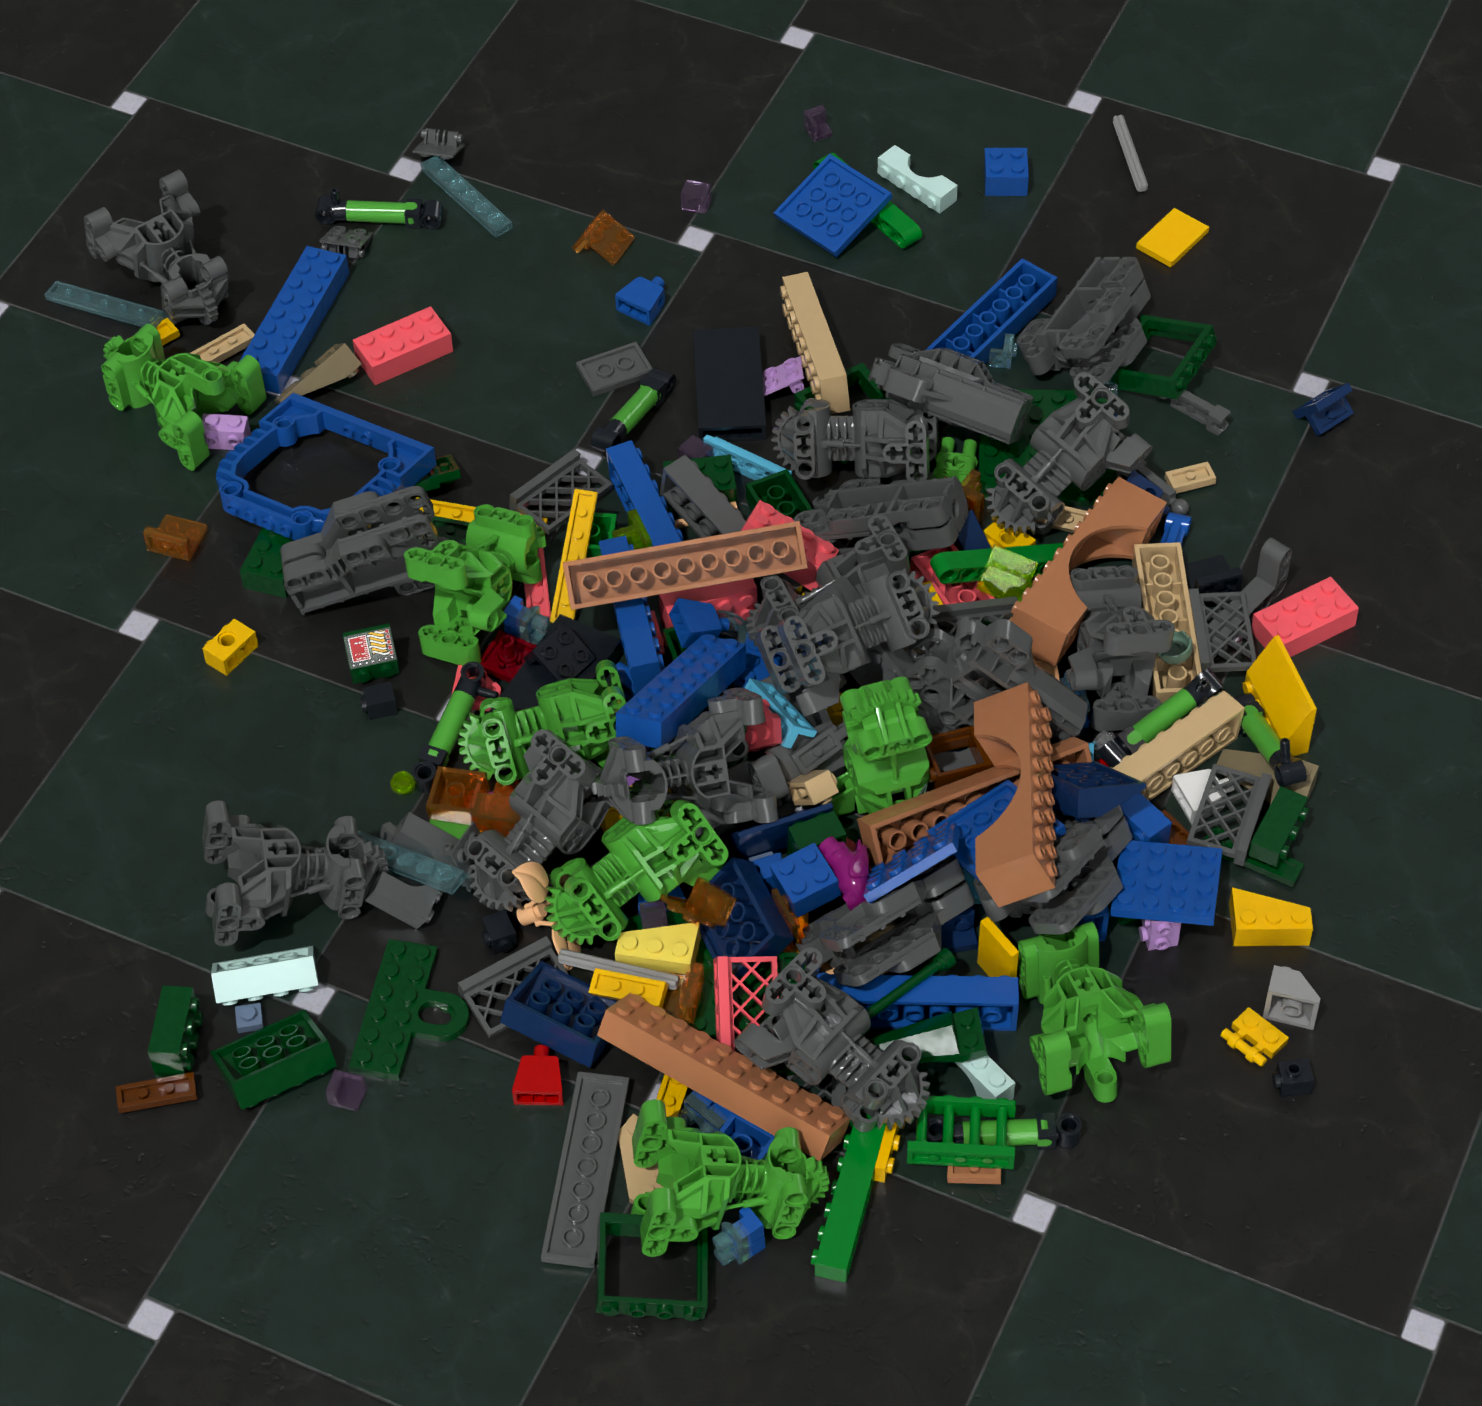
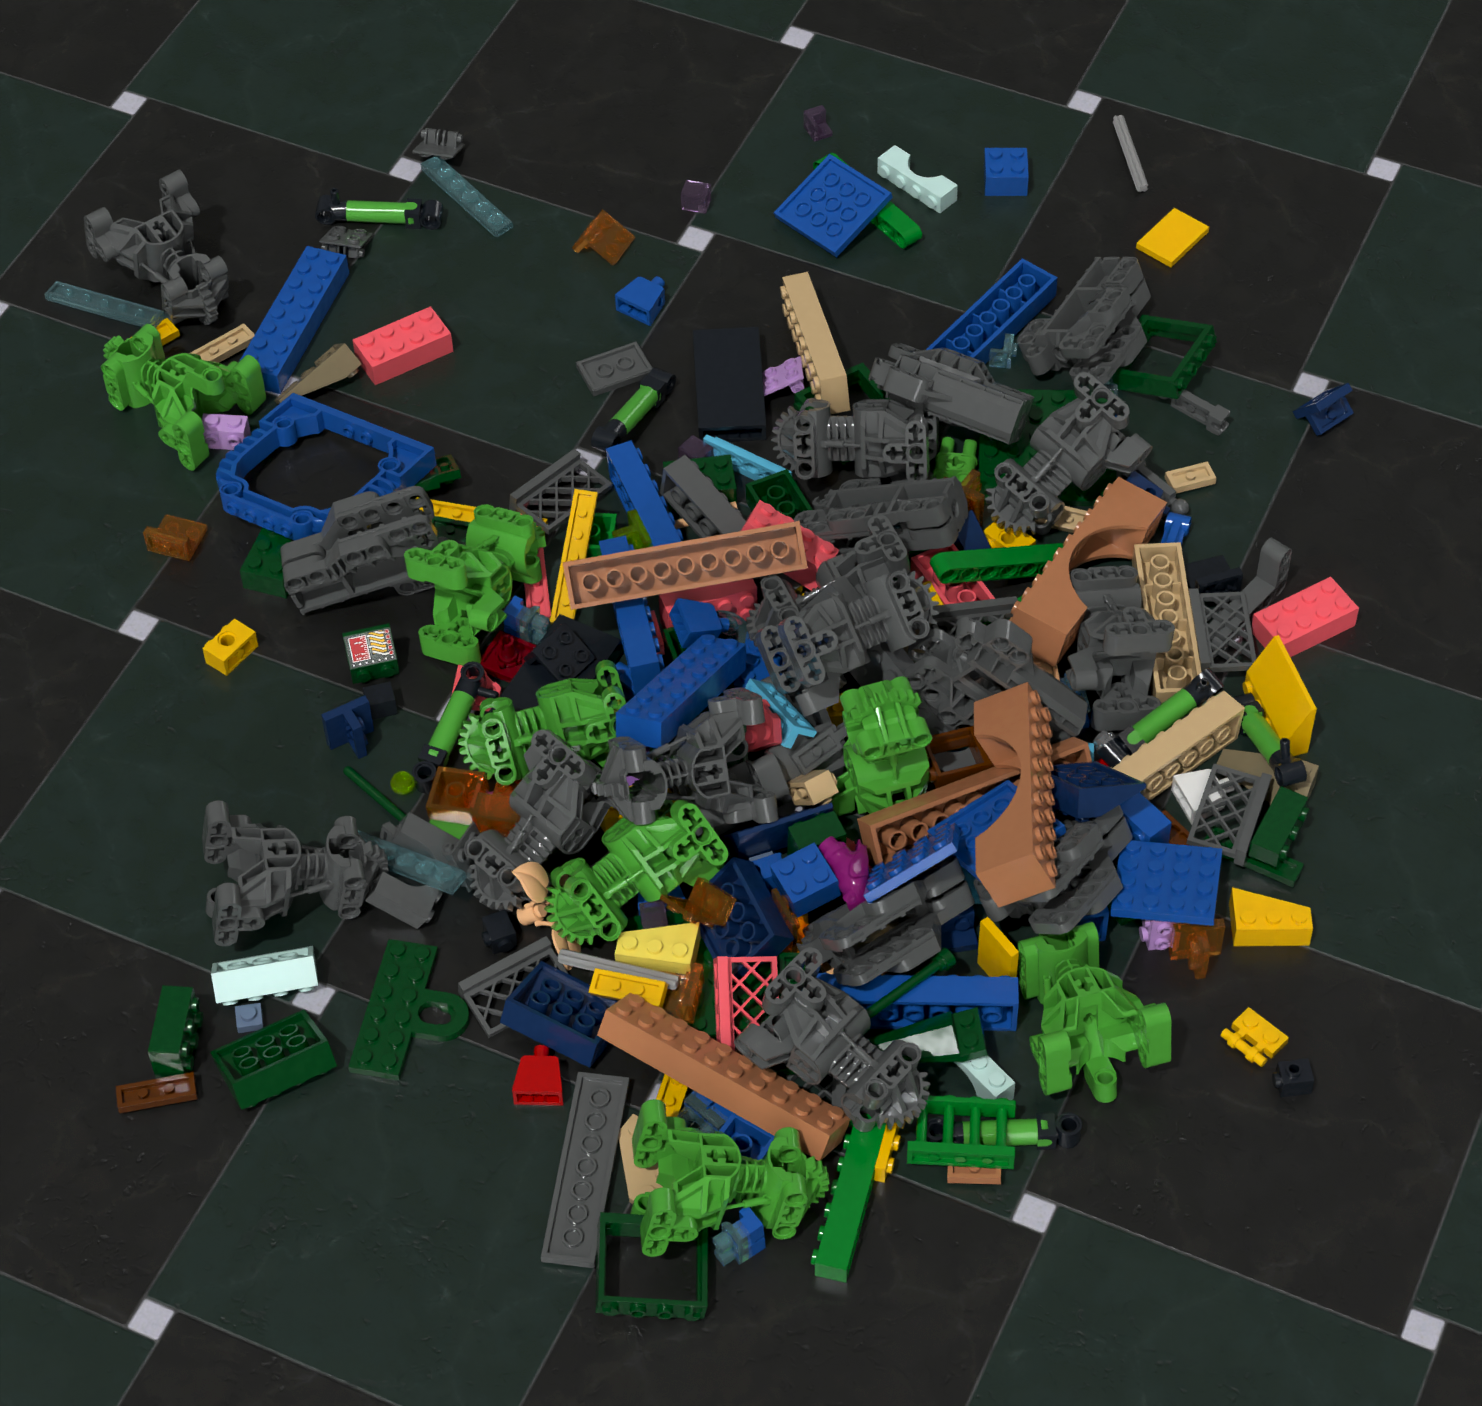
(346, 1090): clear purple panel -> none
(349, 725): none -> dark blue bracket
(374, 793): none -> dark green piece
(1006, 574): clear neon green bracket -> none
(1180, 650): sand green hair -> none
(1197, 944): none -> clear orange bracket
(1291, 999): light grey slope -> none

